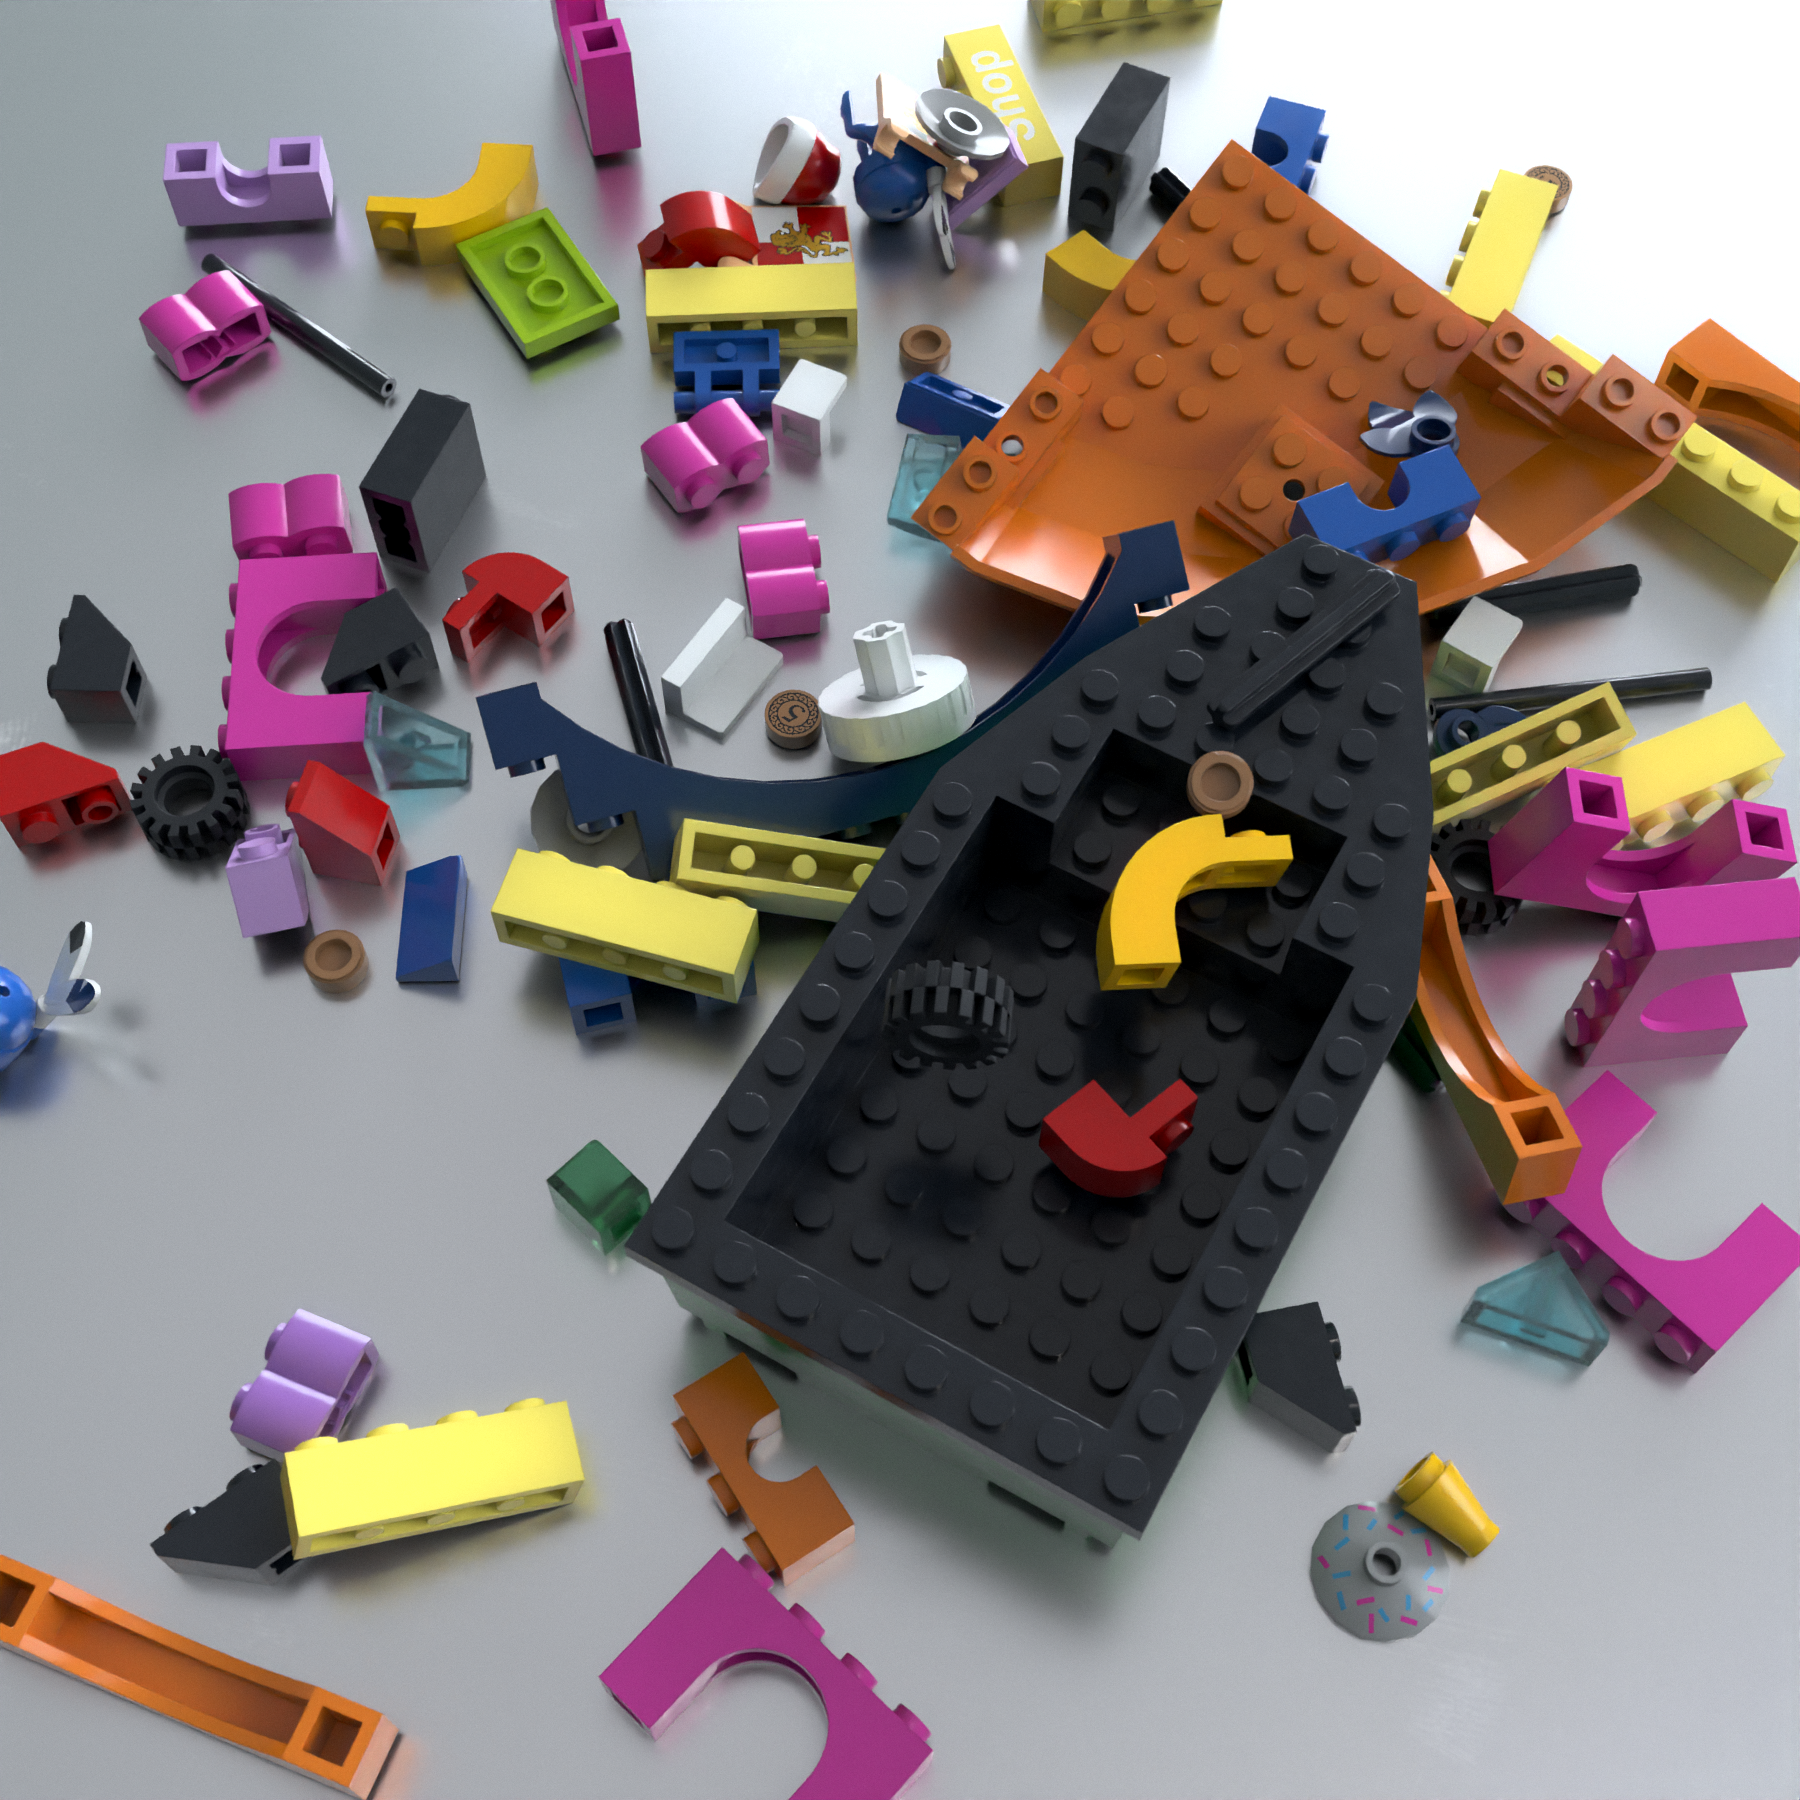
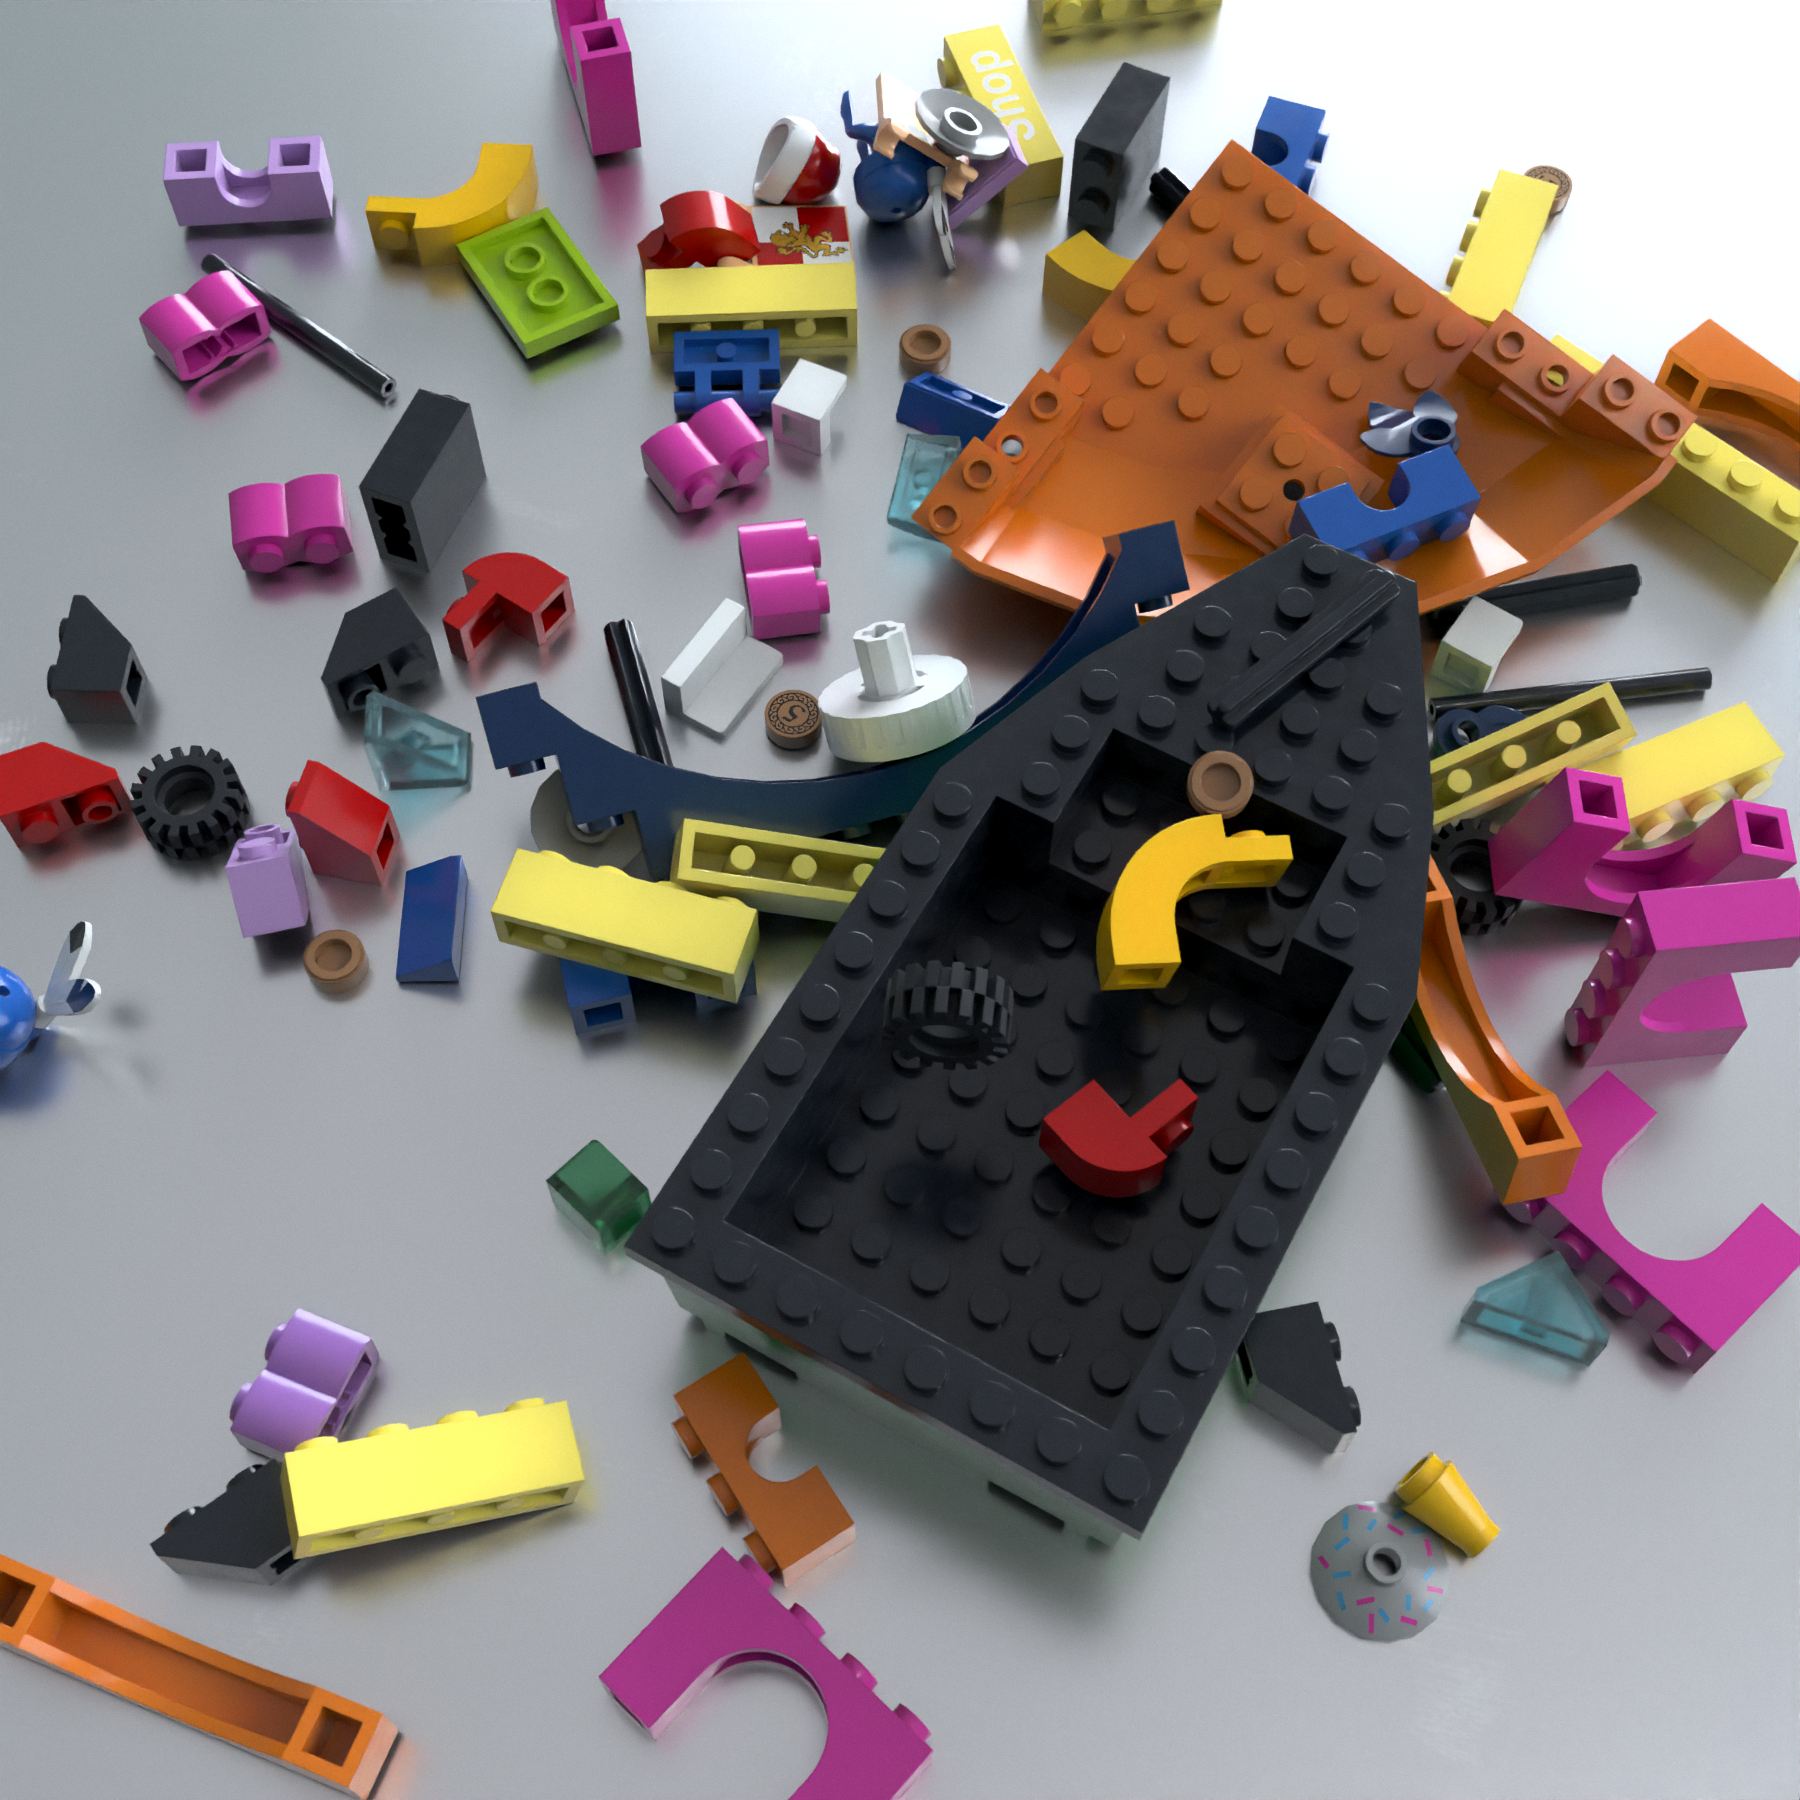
(274, 609): dark pink arch -> none

